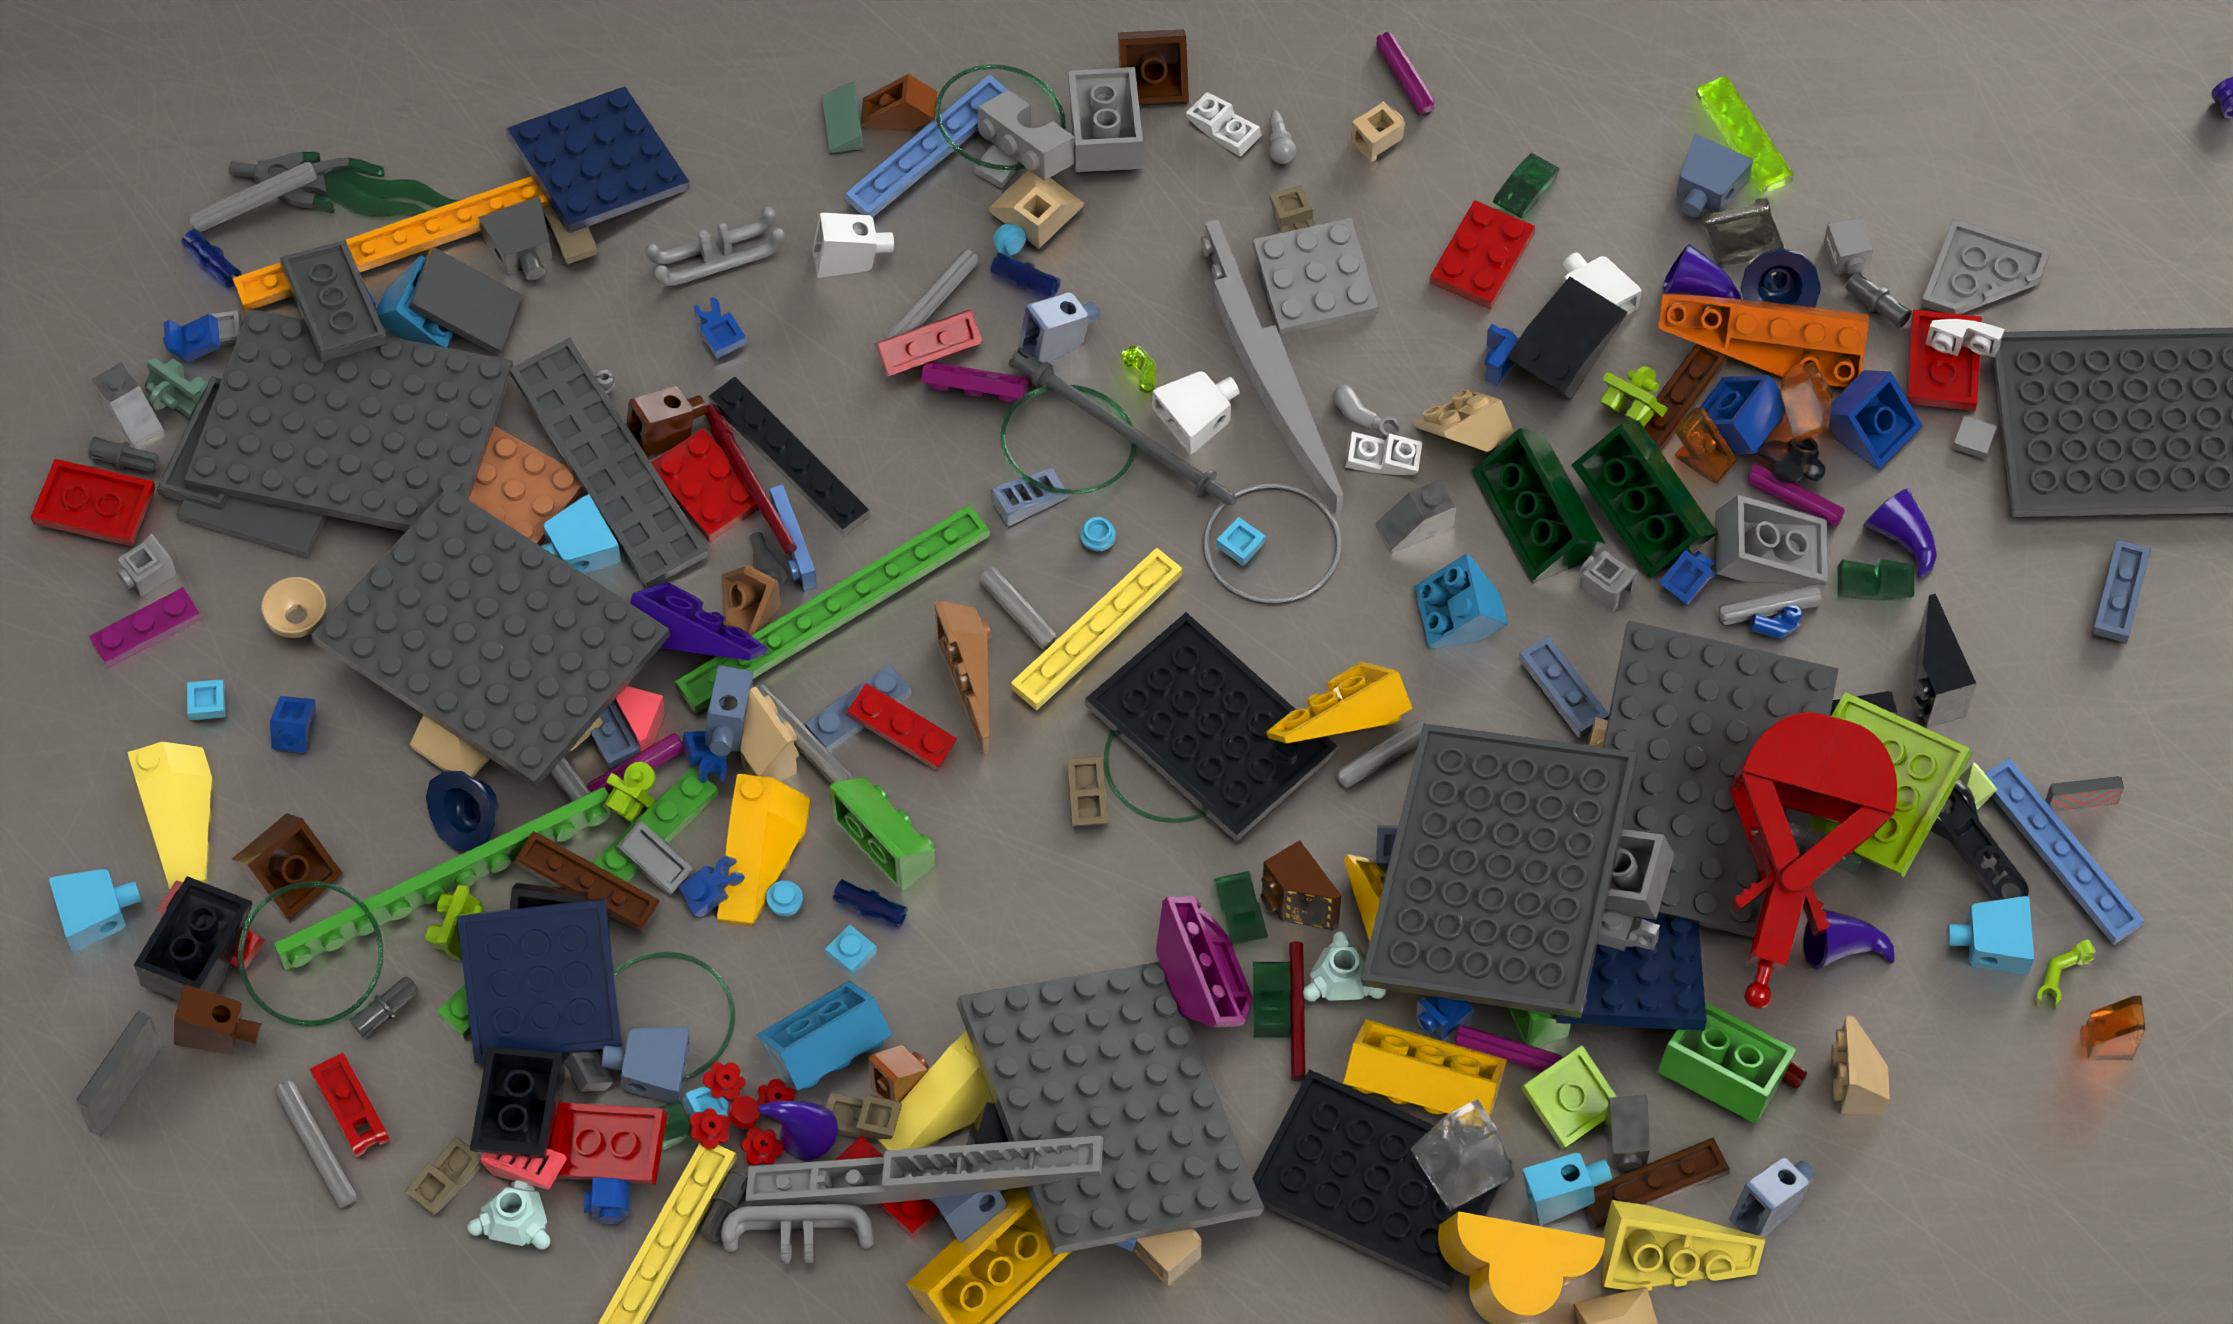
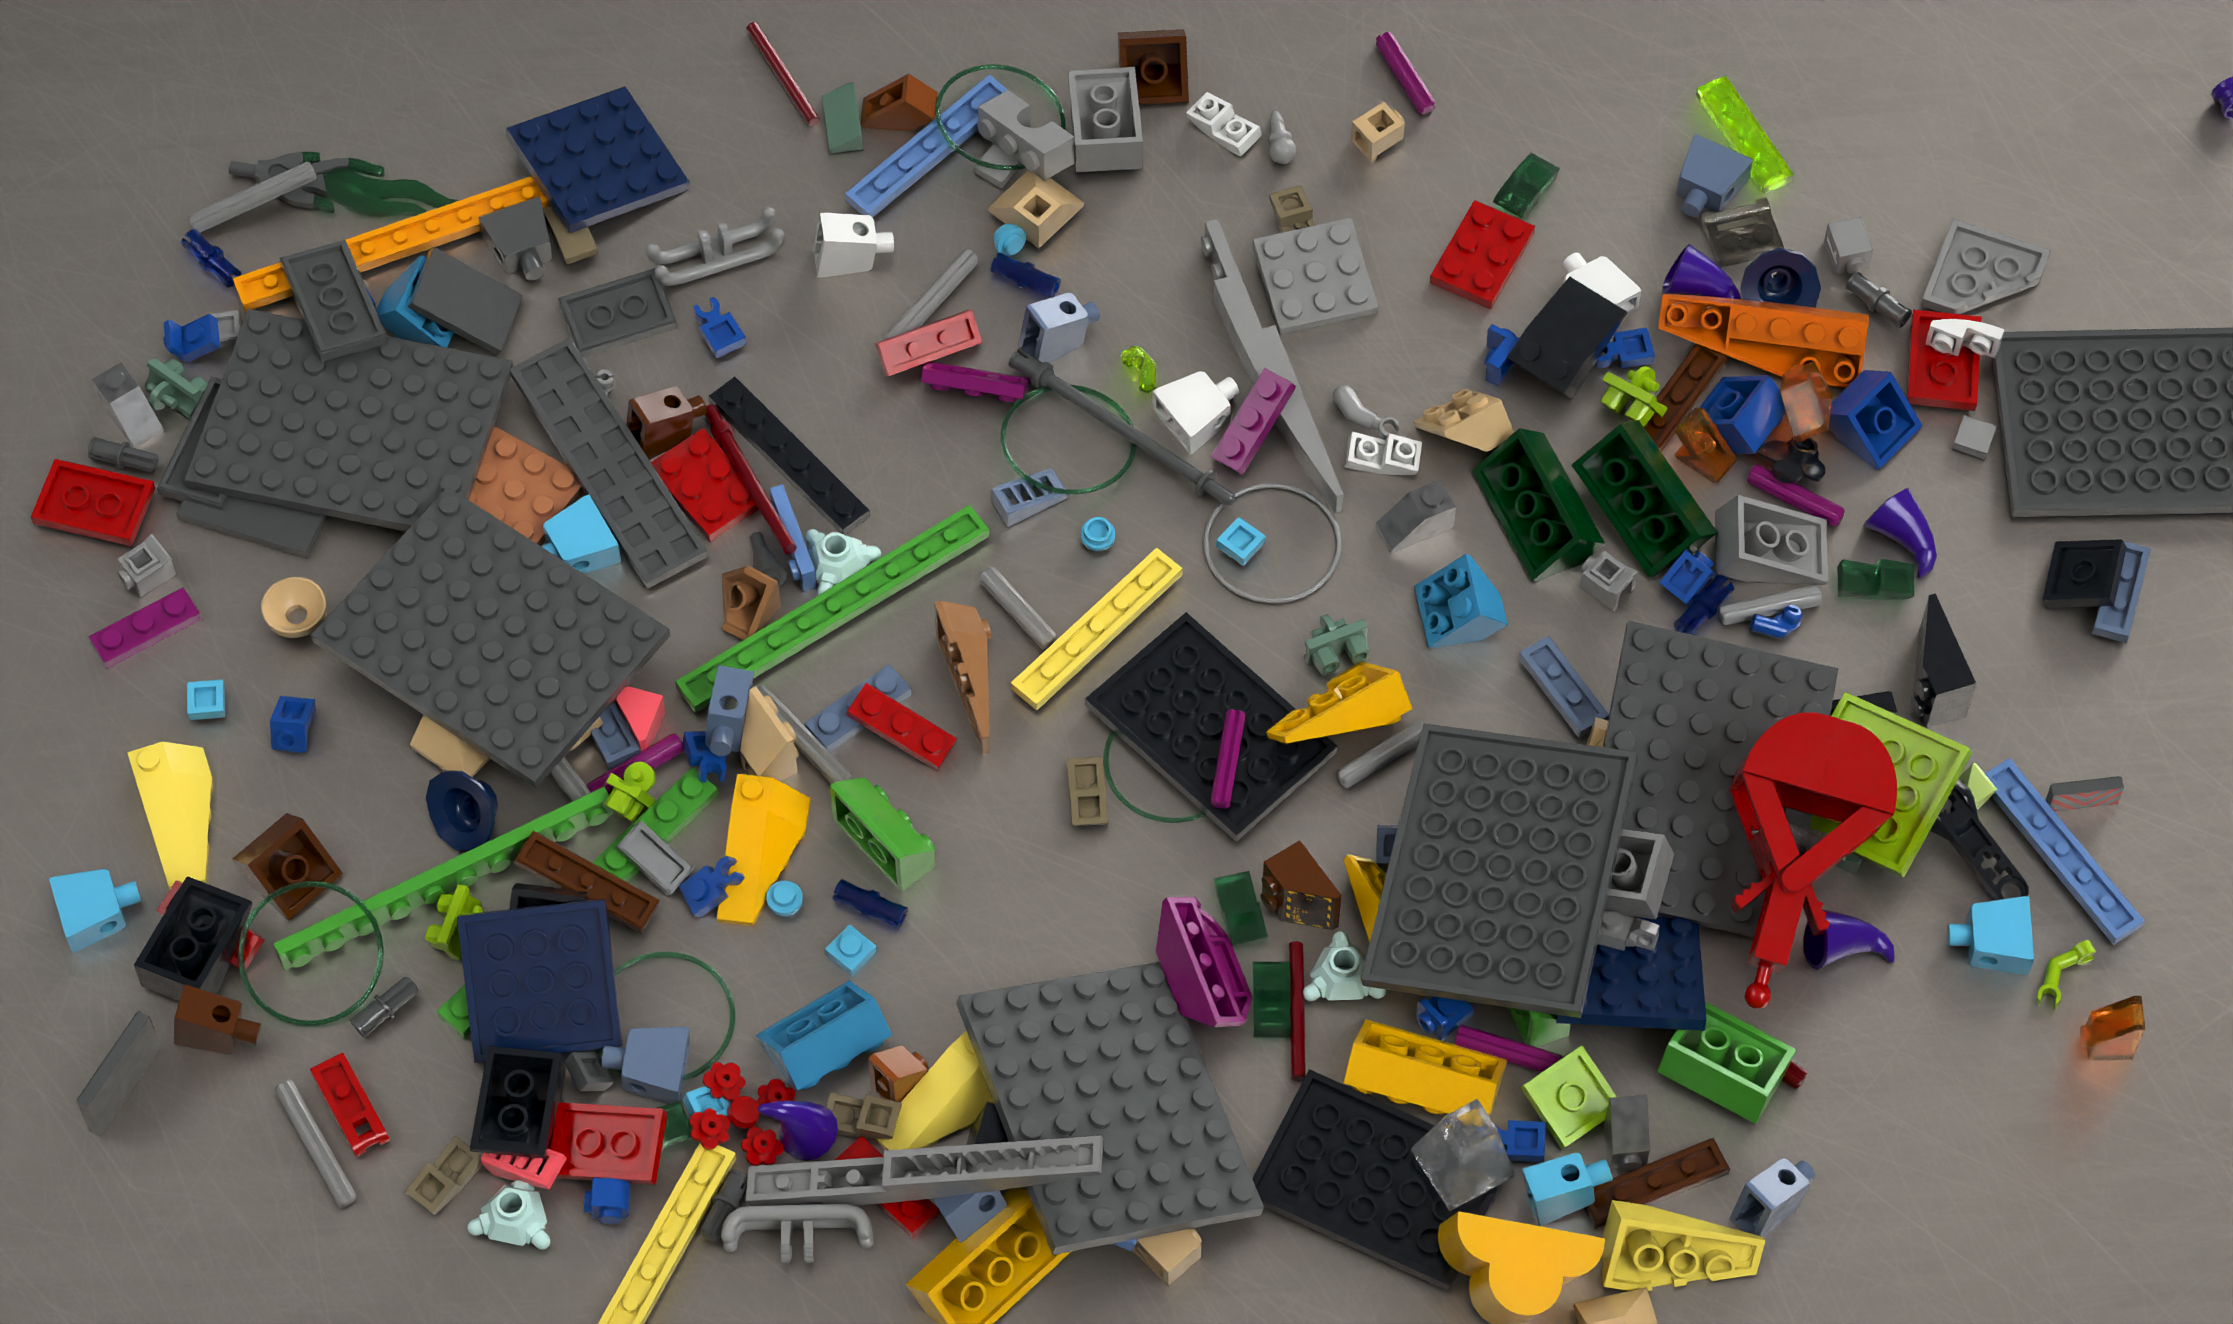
(617, 313): none -> dark grey tile
(693, 627): dark purple wedge -> none
(783, 74): none -> dark red bar
(837, 557): none -> light aqua rock
(1227, 759): none -> magenta axle
(1253, 421): none -> magenta plate
(1335, 639): none -> sand green hips
(1524, 1140): none -> blue plate
(1629, 348): none -> blue plate
(1704, 605): none -> clear blue pin
(1861, 1072): tan slope -> none
(2084, 573): none -> black plate

